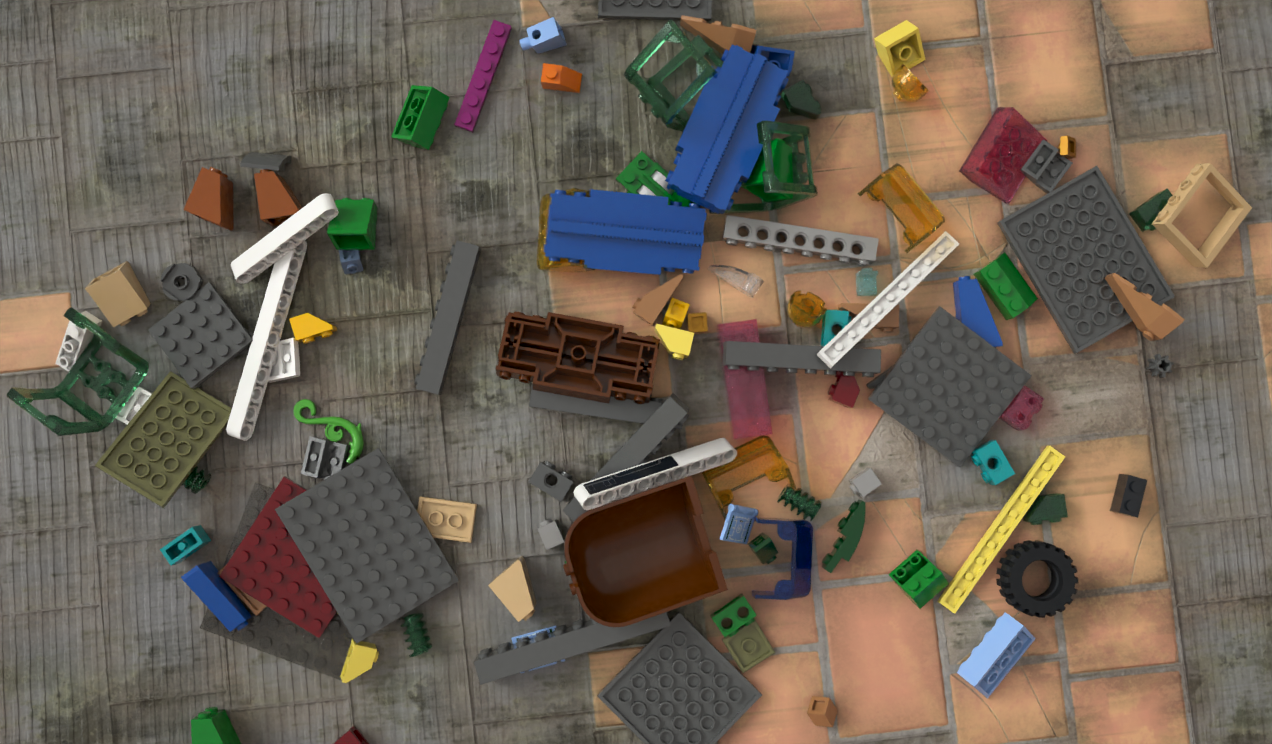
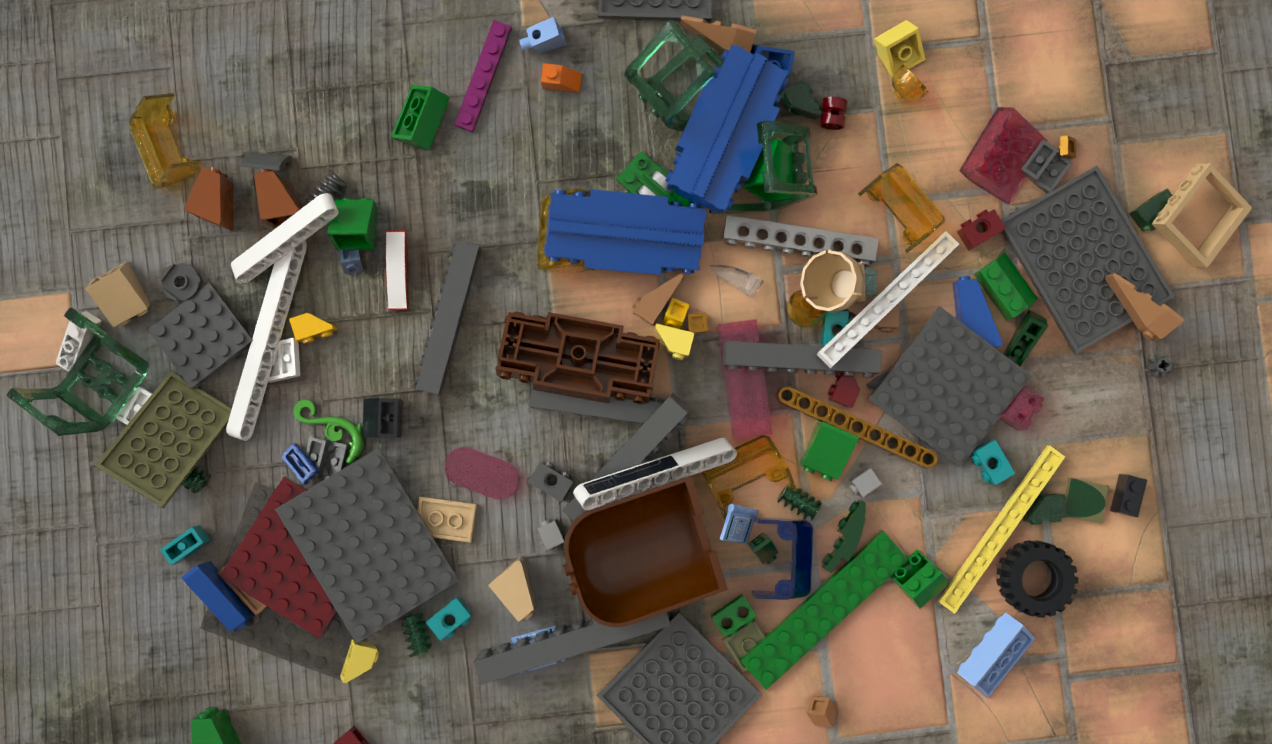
(157, 143): none -> clear yellow windscreen
(309, 473): none -> blue tile
(331, 187): none -> dark grey piece
(382, 417): none -> black slope
(396, 269): none -> white slope
(439, 624): none -> teal brick
(481, 473): none -> clear pink tile
(823, 609): none -> green plate
(828, 451): none -> green slope
(833, 113): none -> dark red wheel
(833, 281): none -> tan plate
(865, 427): none -> pearl gold beam
(991, 224): none -> dark red brick
(1025, 337): none -> dark green slope
(1086, 500): none -> dark green tile

